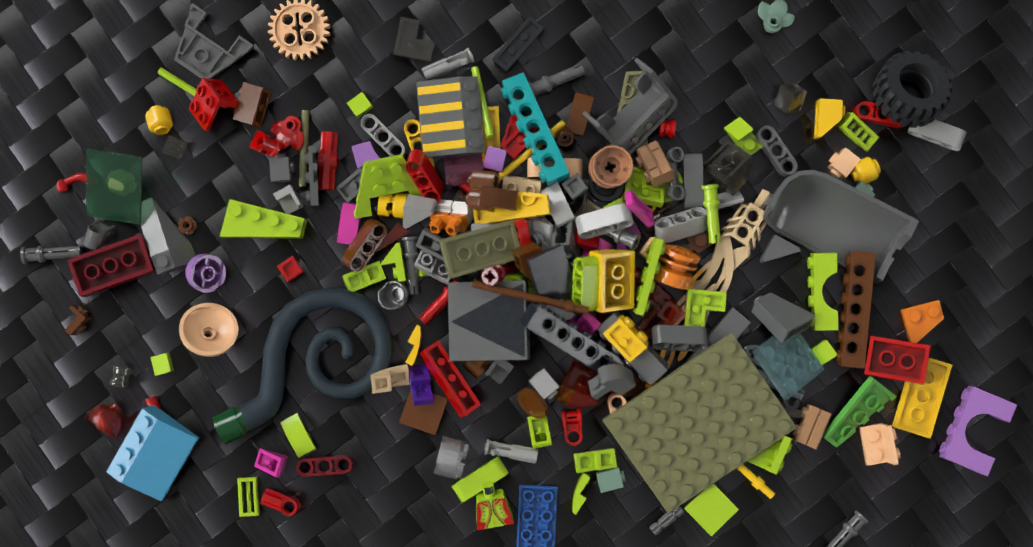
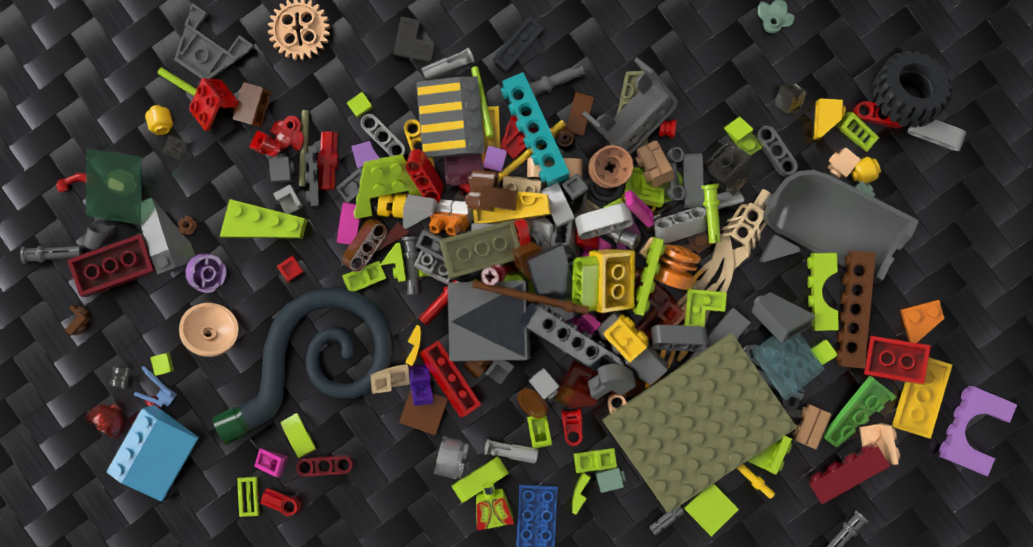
(165, 394): none -> medium blue plant
(393, 295): dark grey hair -> none
(848, 473): none -> dark red brick

